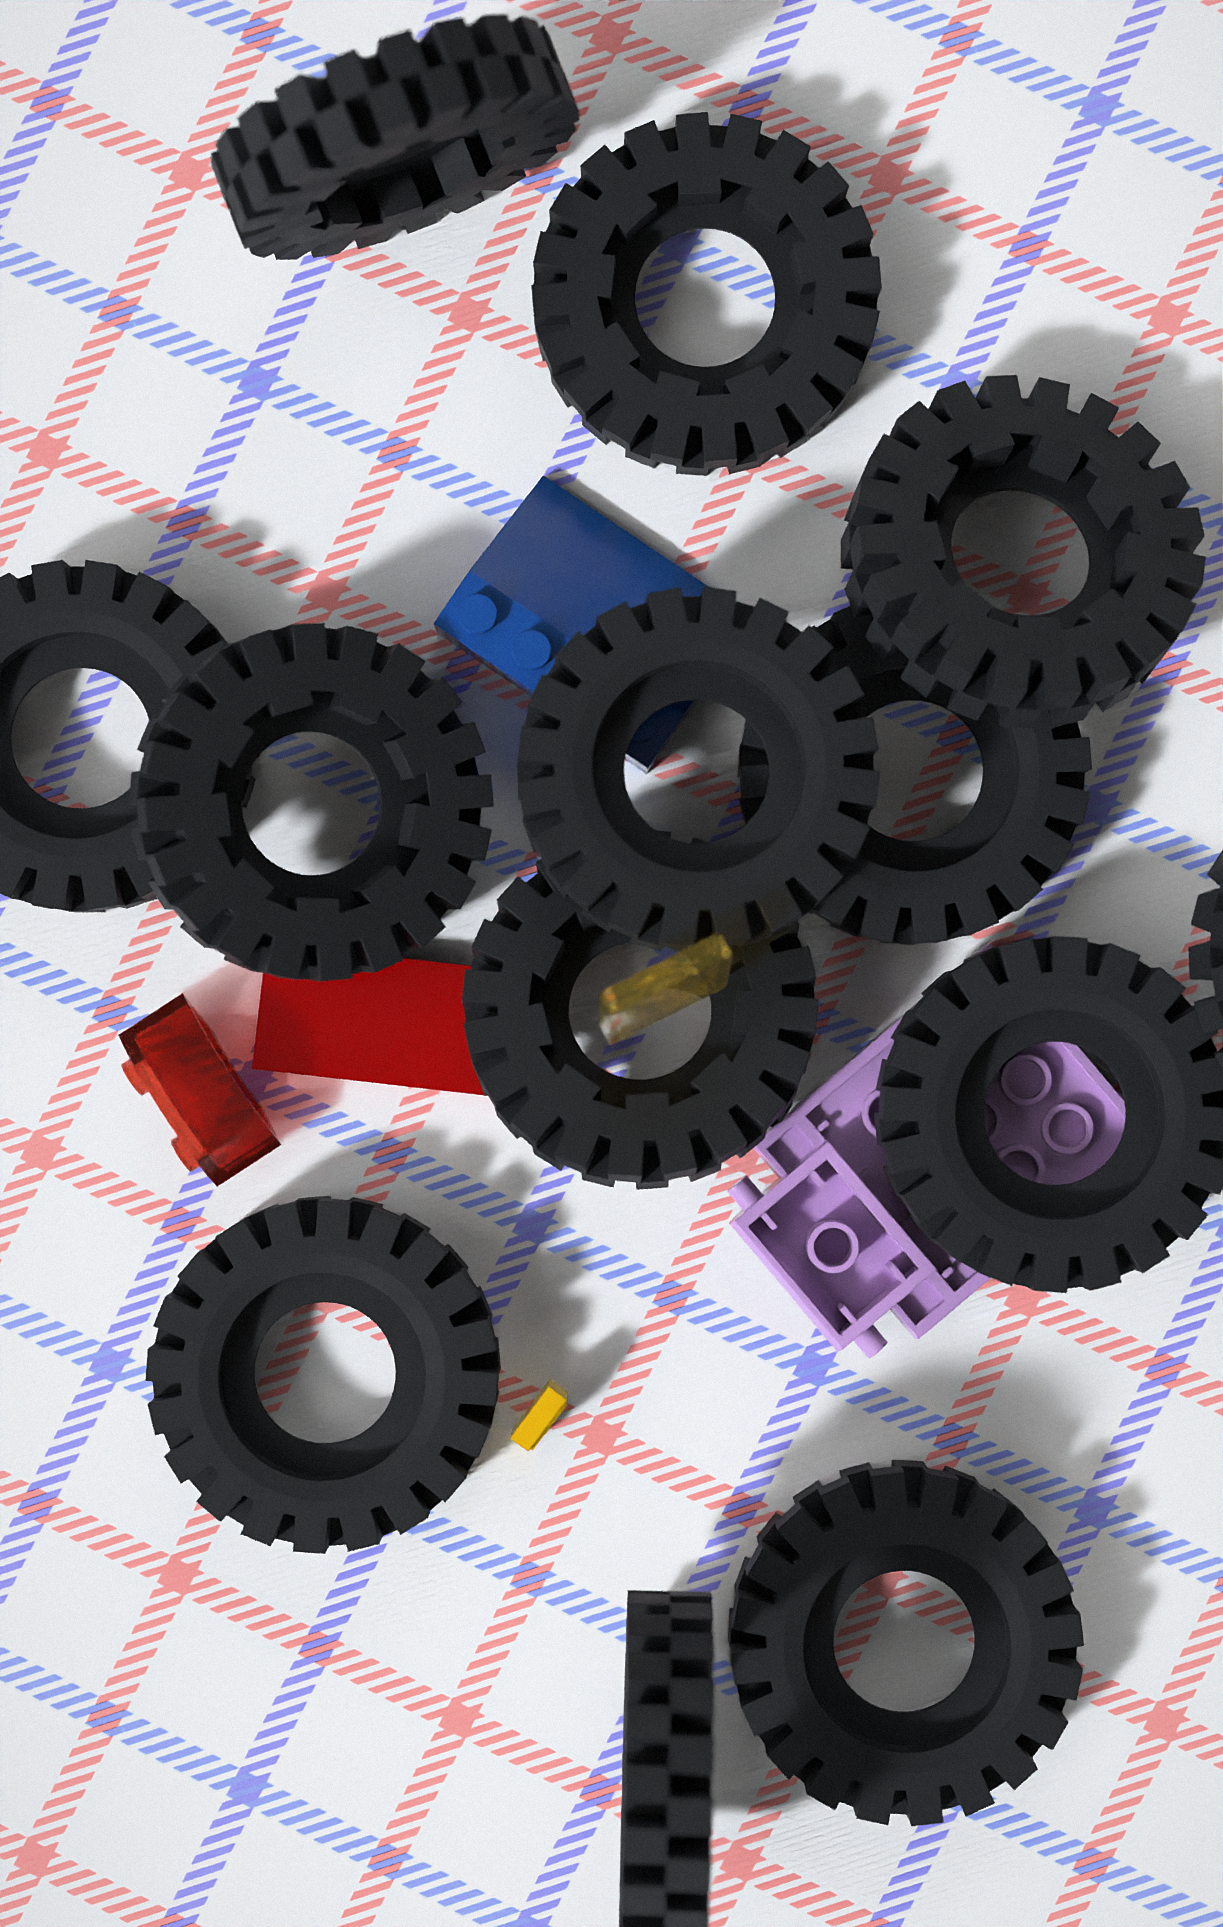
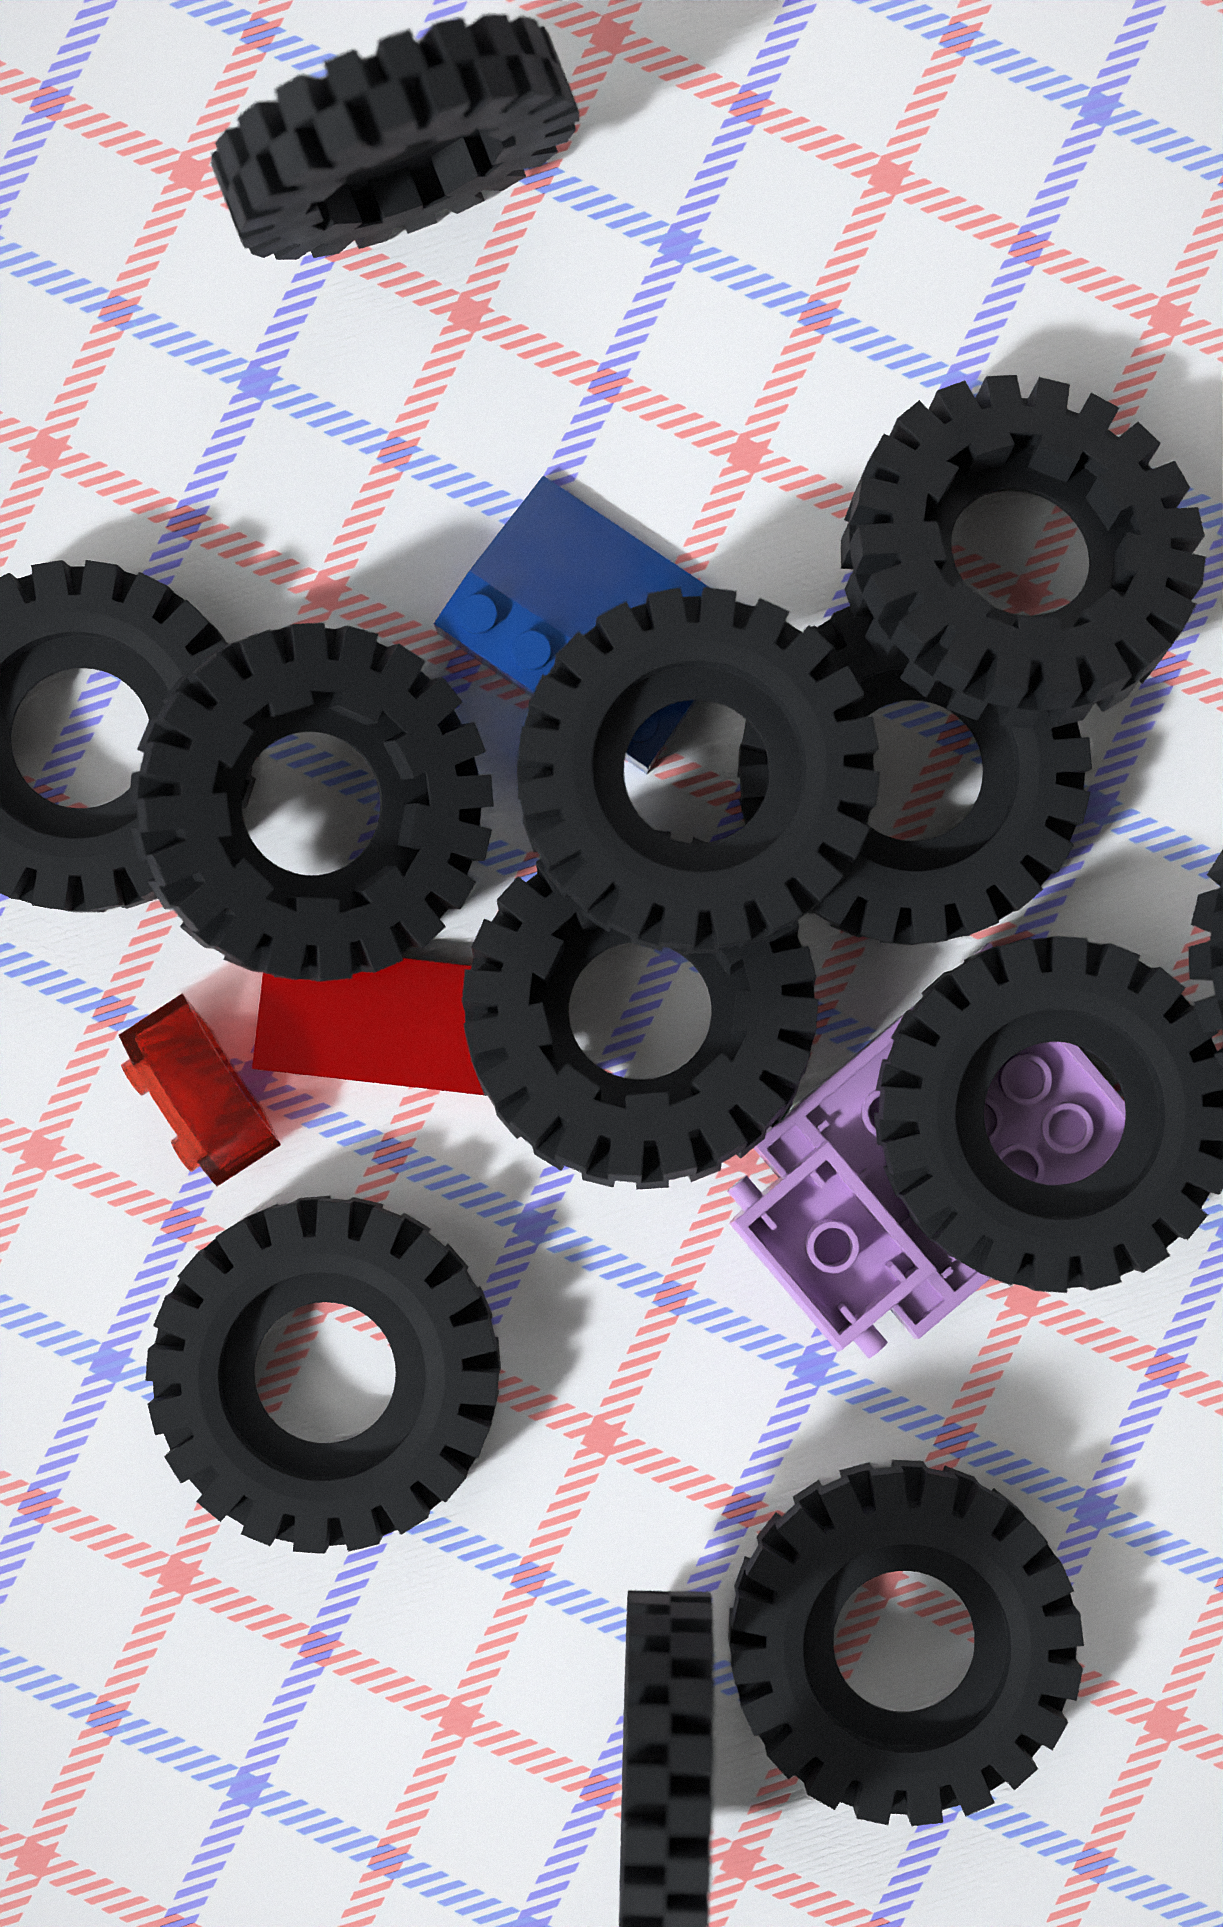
(540, 1416): yellow tile -> none
(664, 988): clear yellow tile -> none
(727, 183): black tyre -> none

